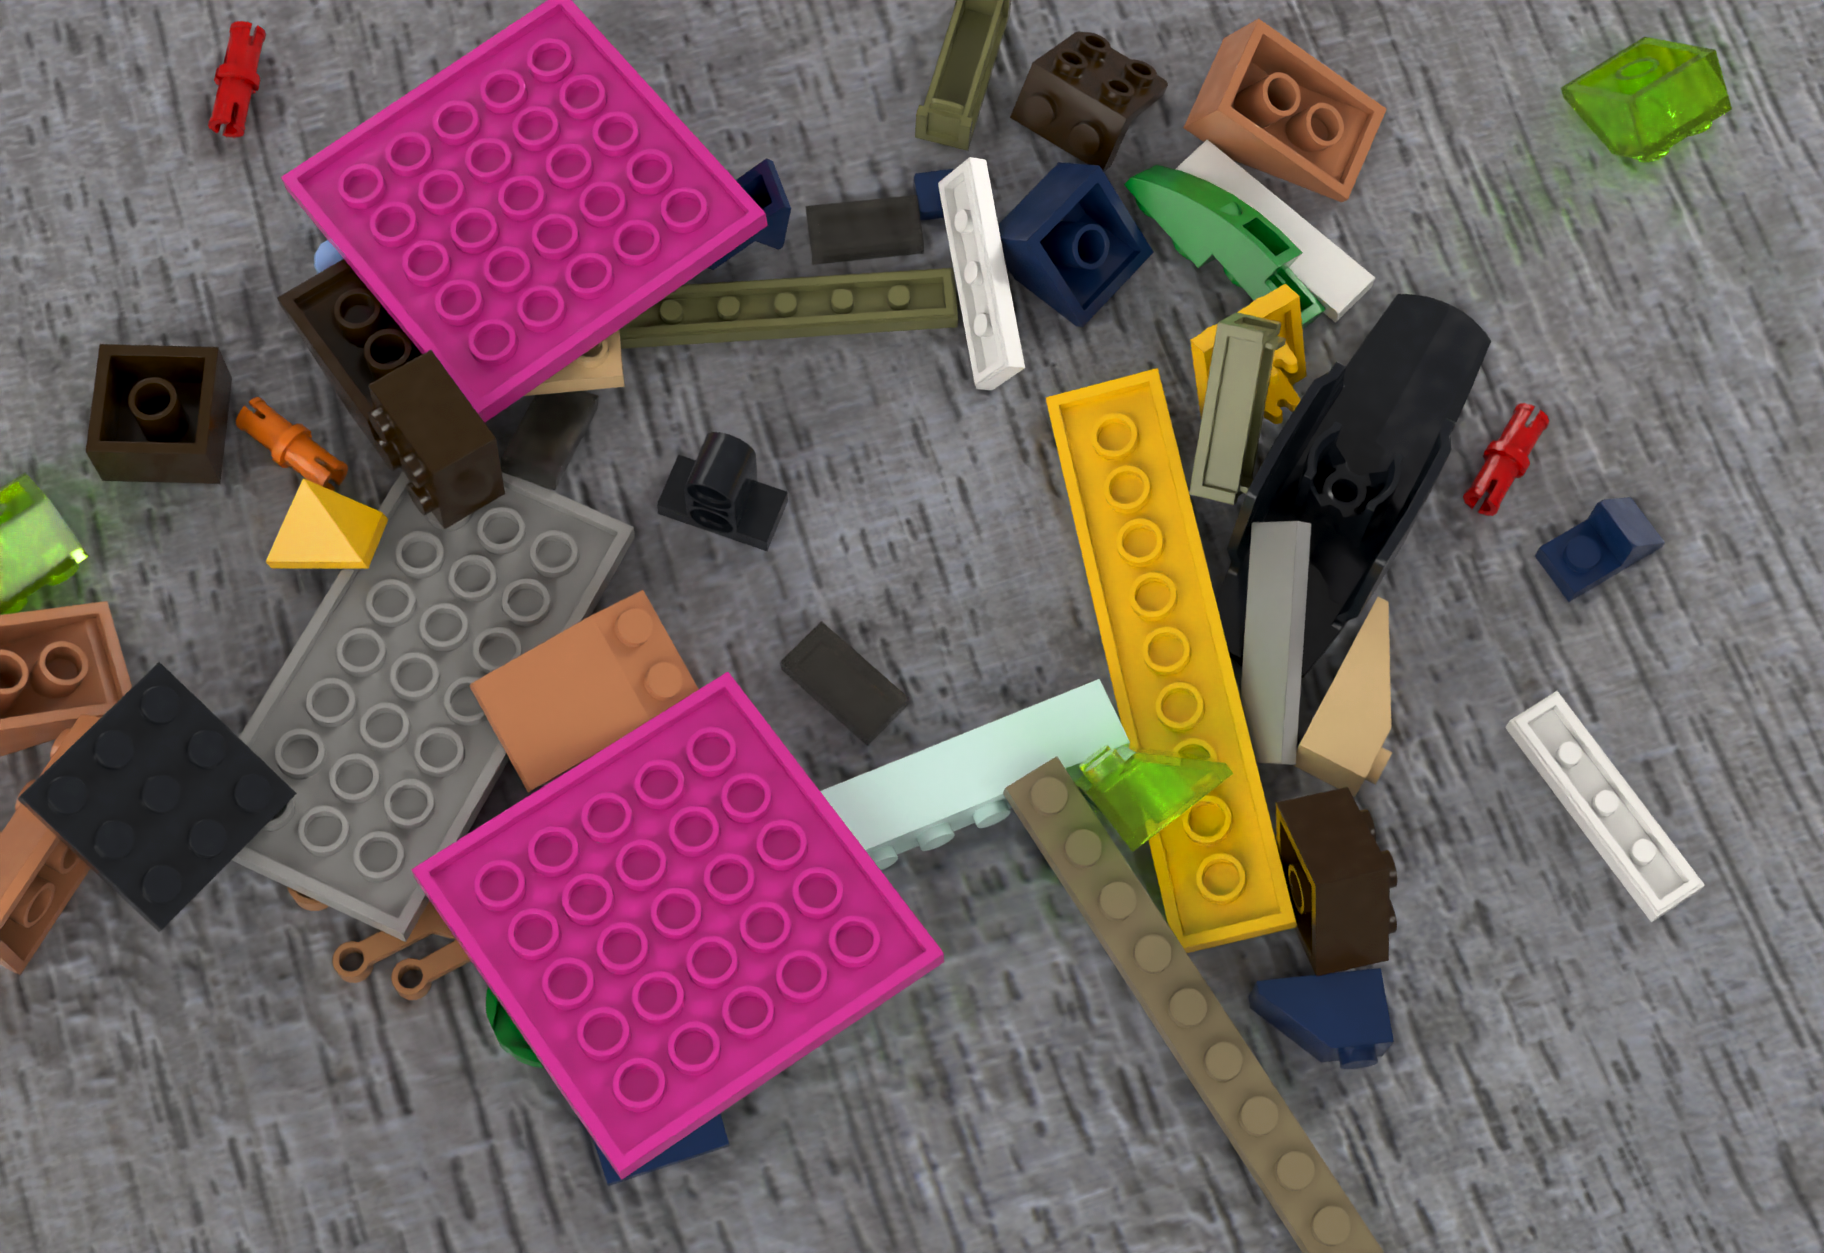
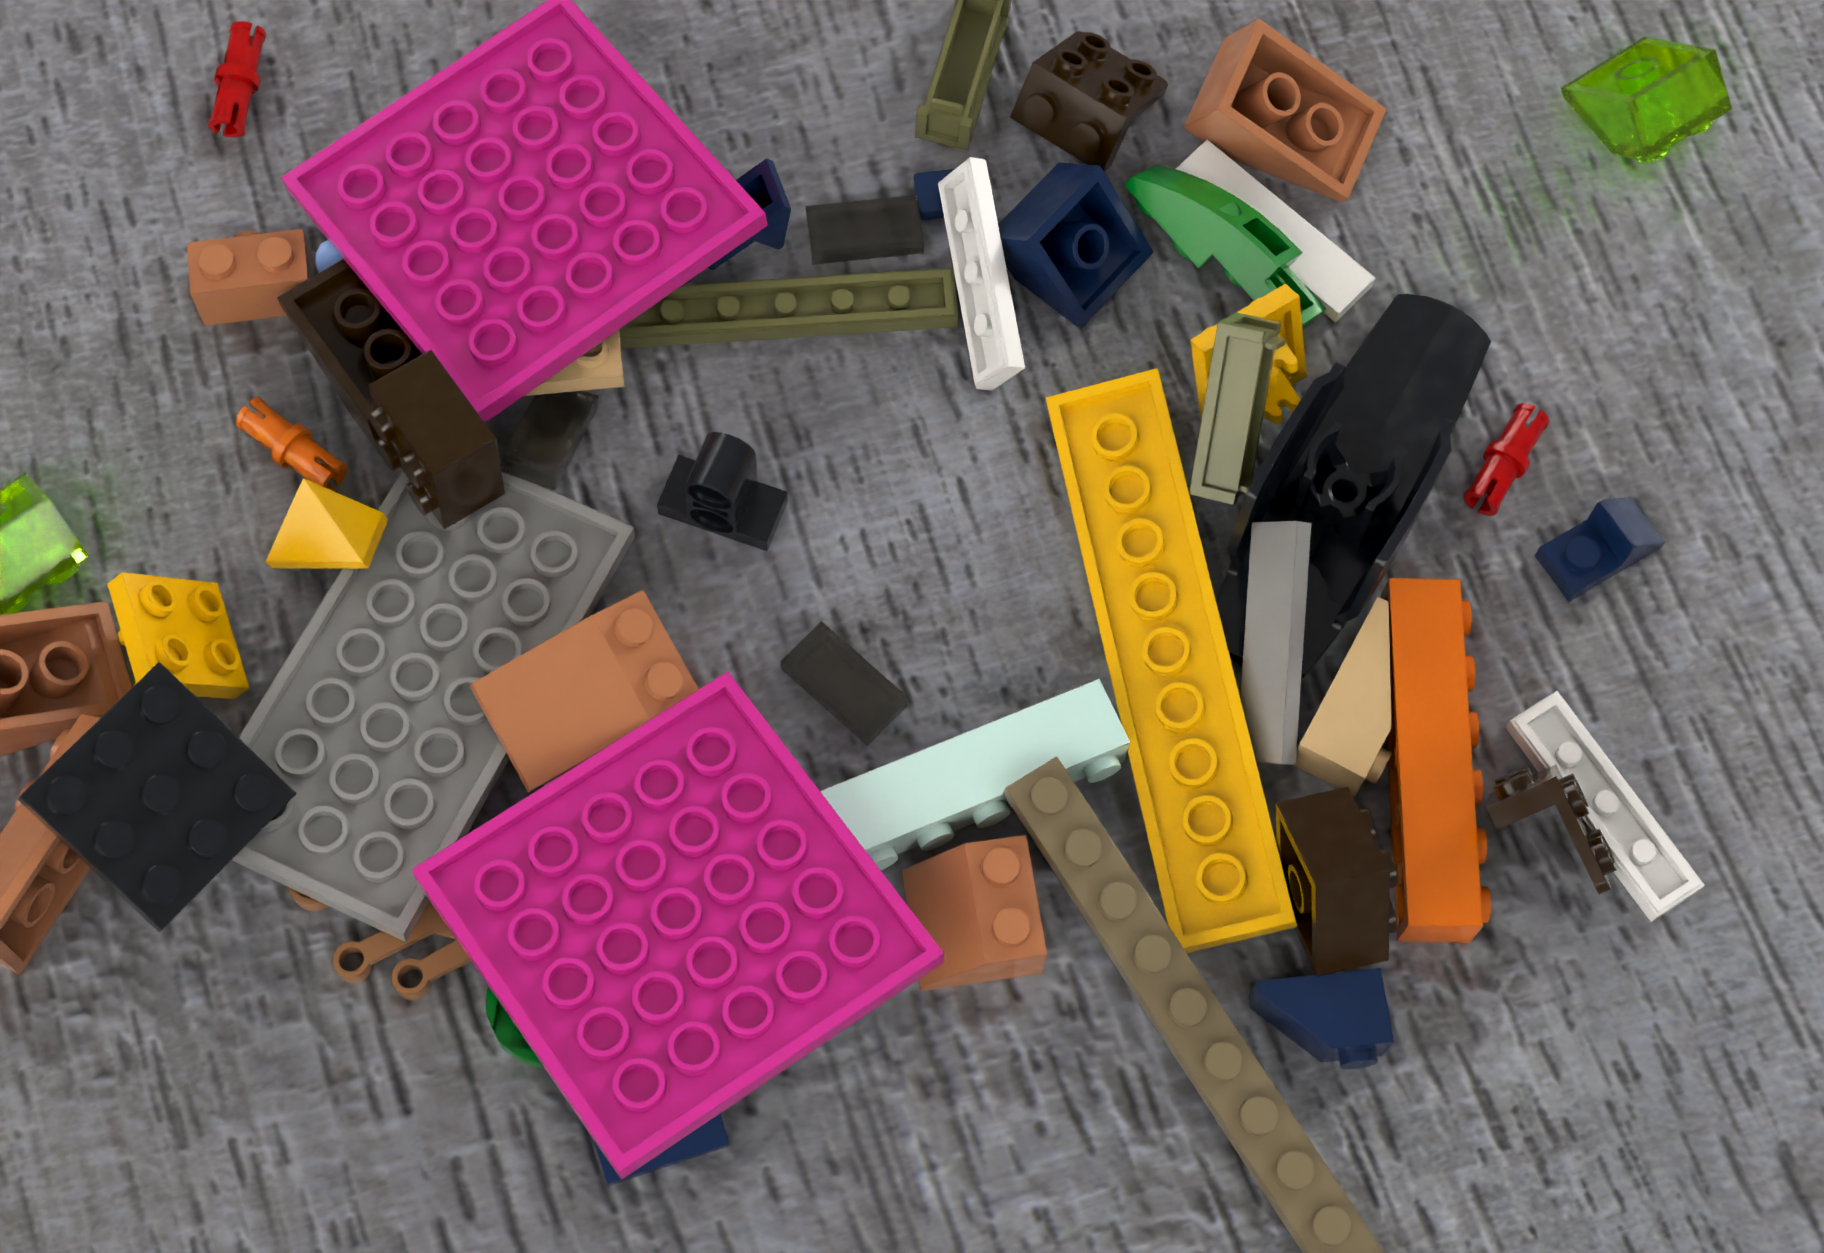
(159, 414): dark brown brick -> none
(180, 627): none -> yellow plate
(246, 273): none -> nougat brick
(979, 911): none -> nougat slope
(1145, 788): clear neon green slope -> none
(1431, 765): none -> orange brick
(1525, 794): none -> dark brown bracket

